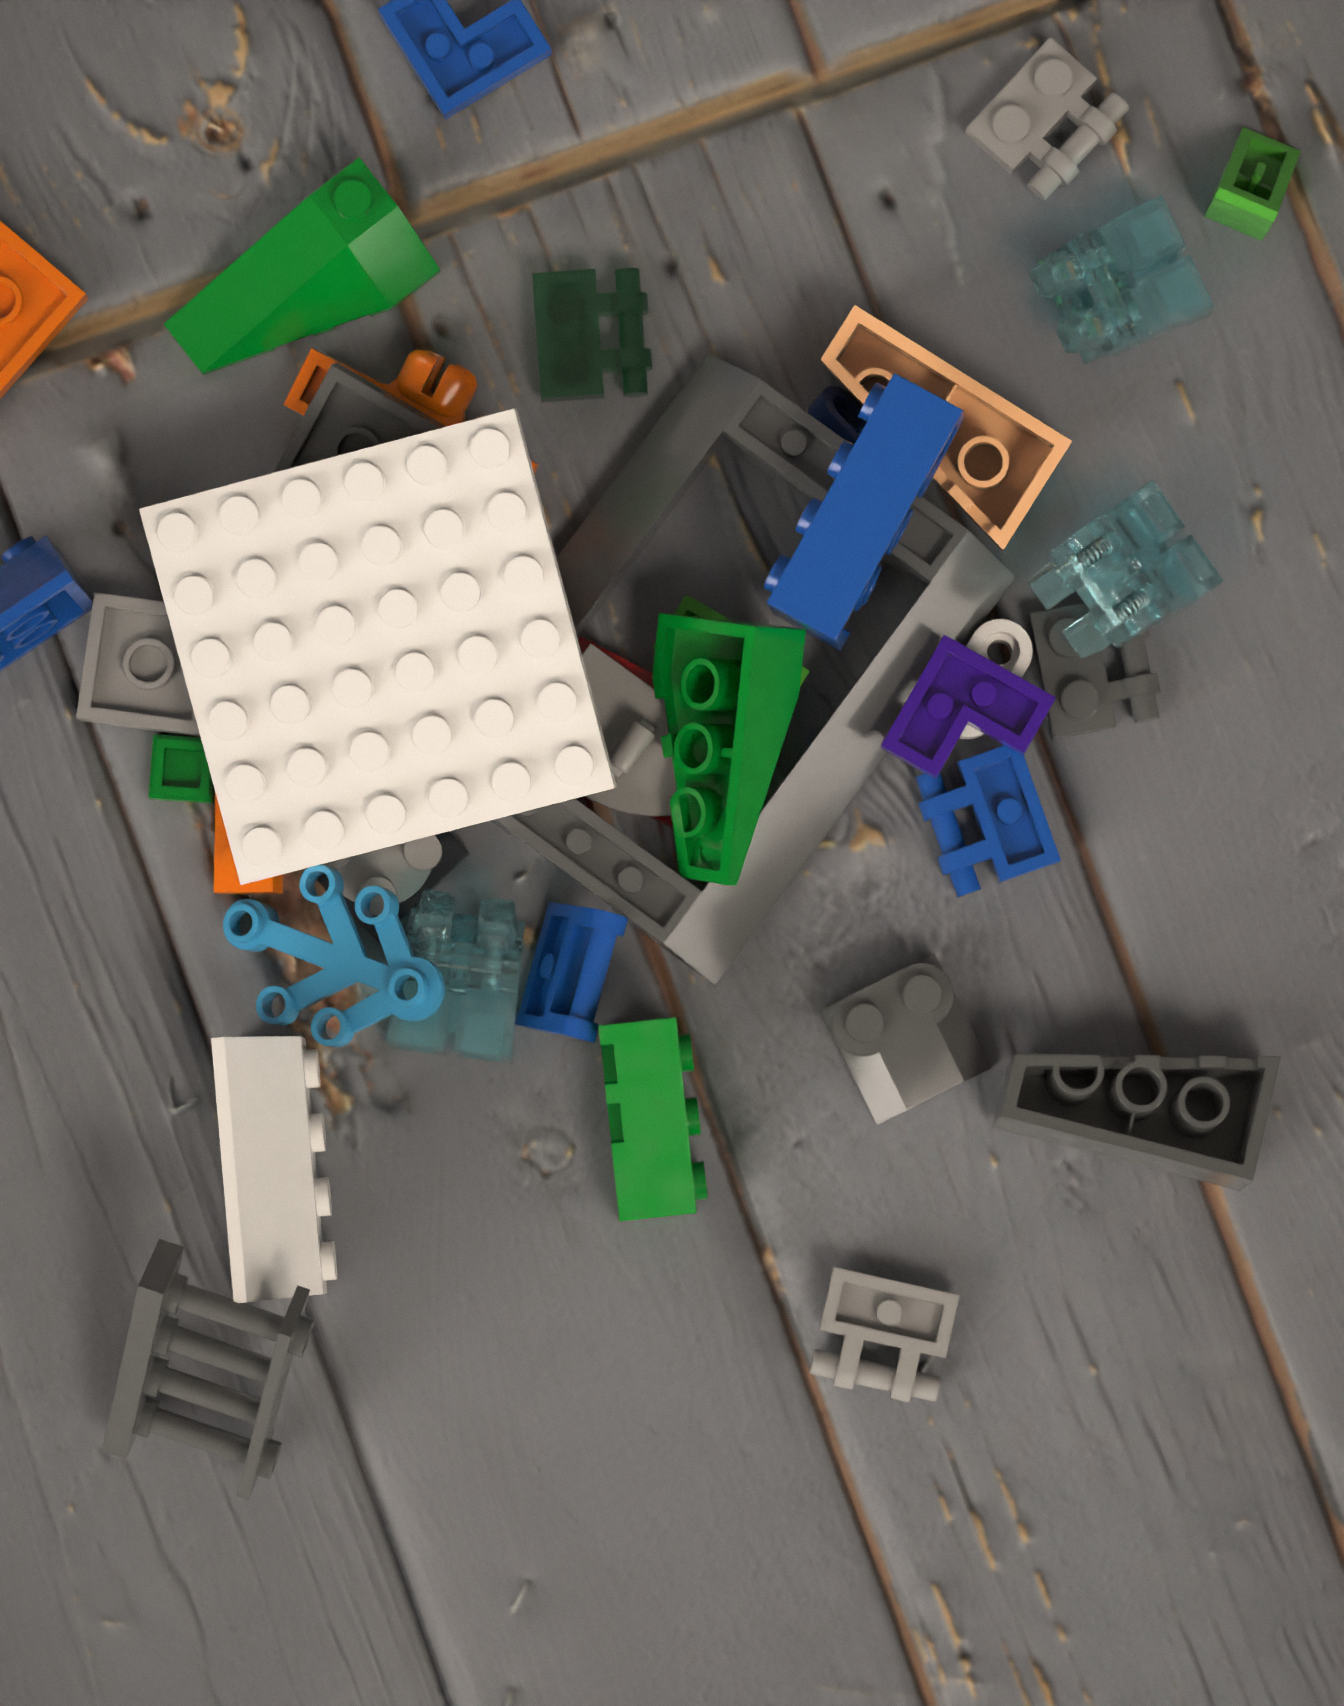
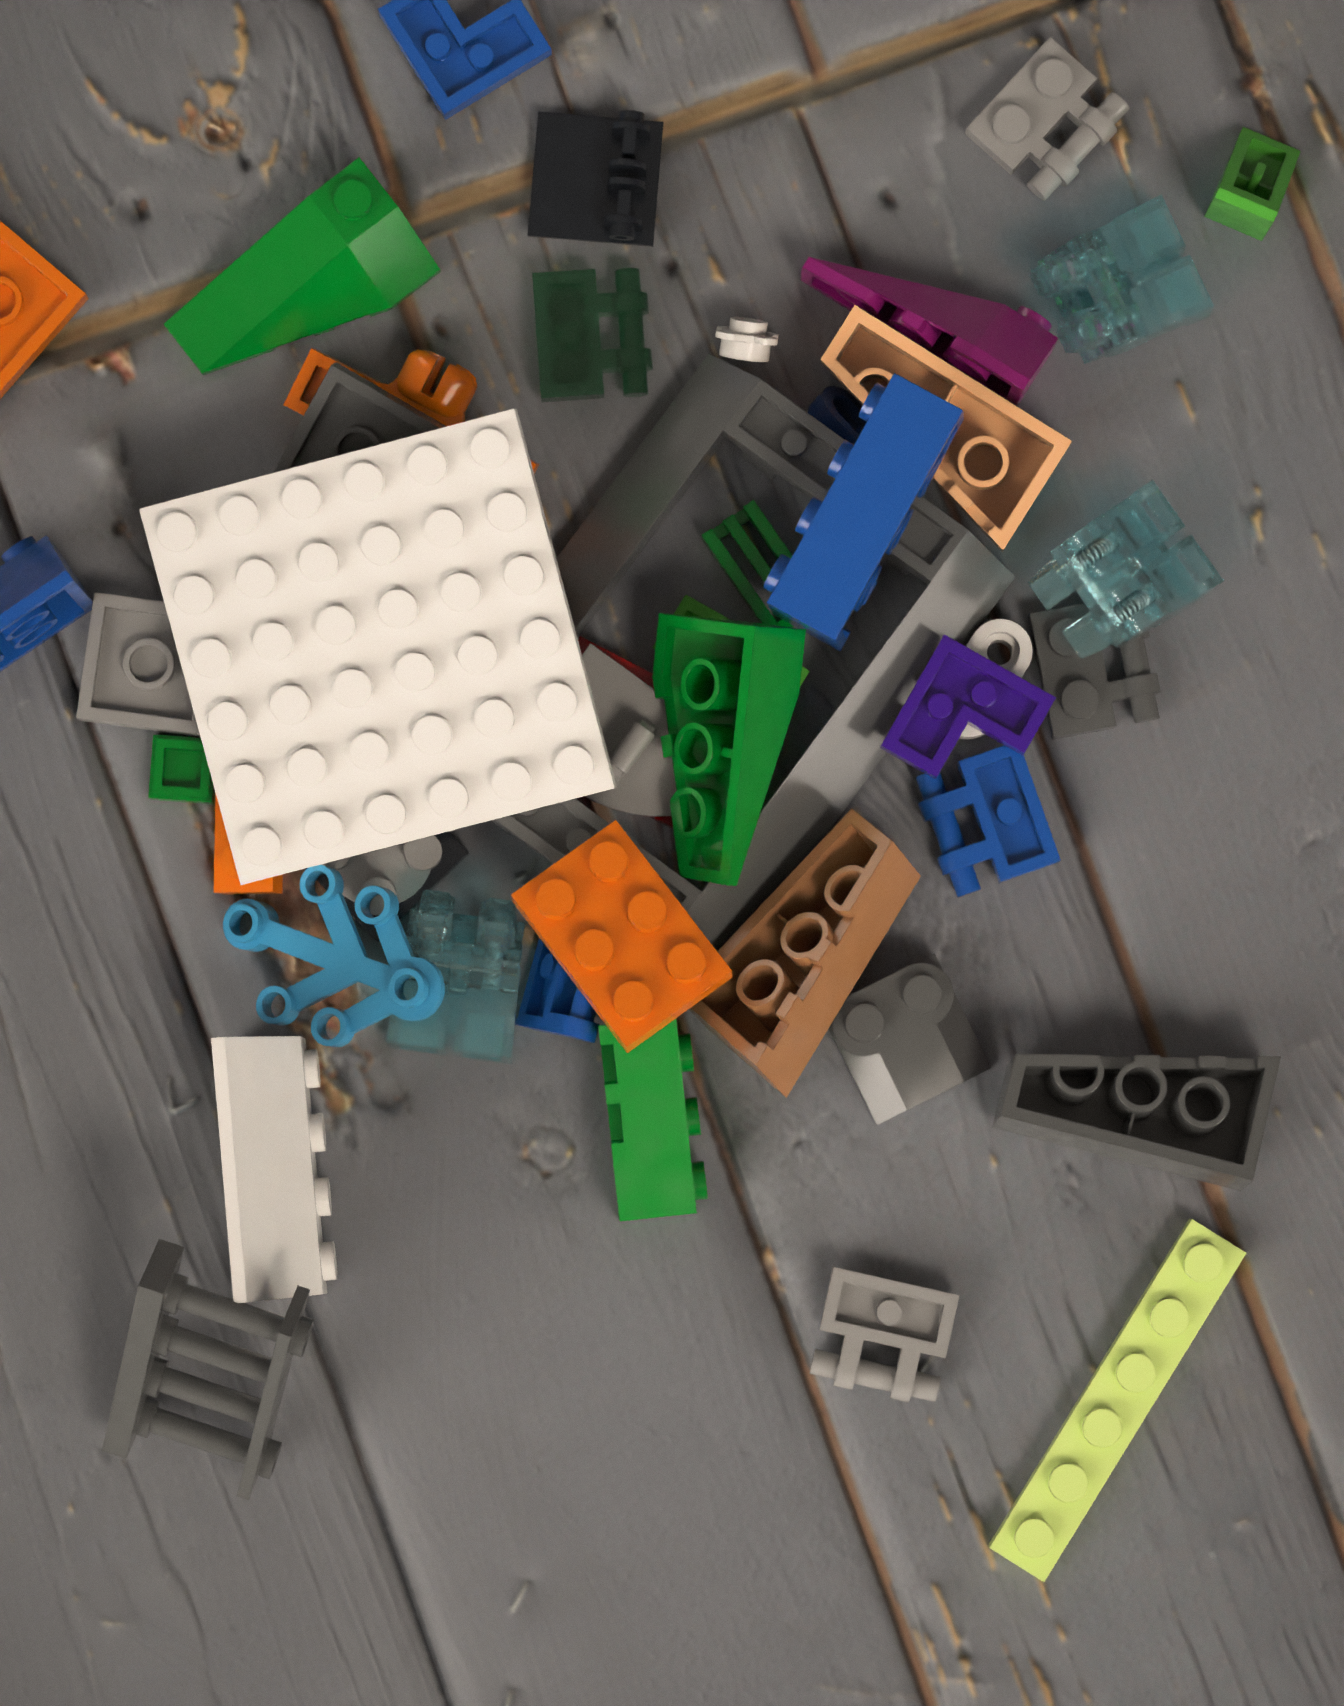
(596, 178): none -> black hinge
(621, 936): none -> orange plate
(733, 526): none -> green tile
(746, 339): none -> white plate
(807, 950): none -> medium nougat wedge
(968, 332): none -> magenta wedge
(1116, 1400): none -> yellowish green plate

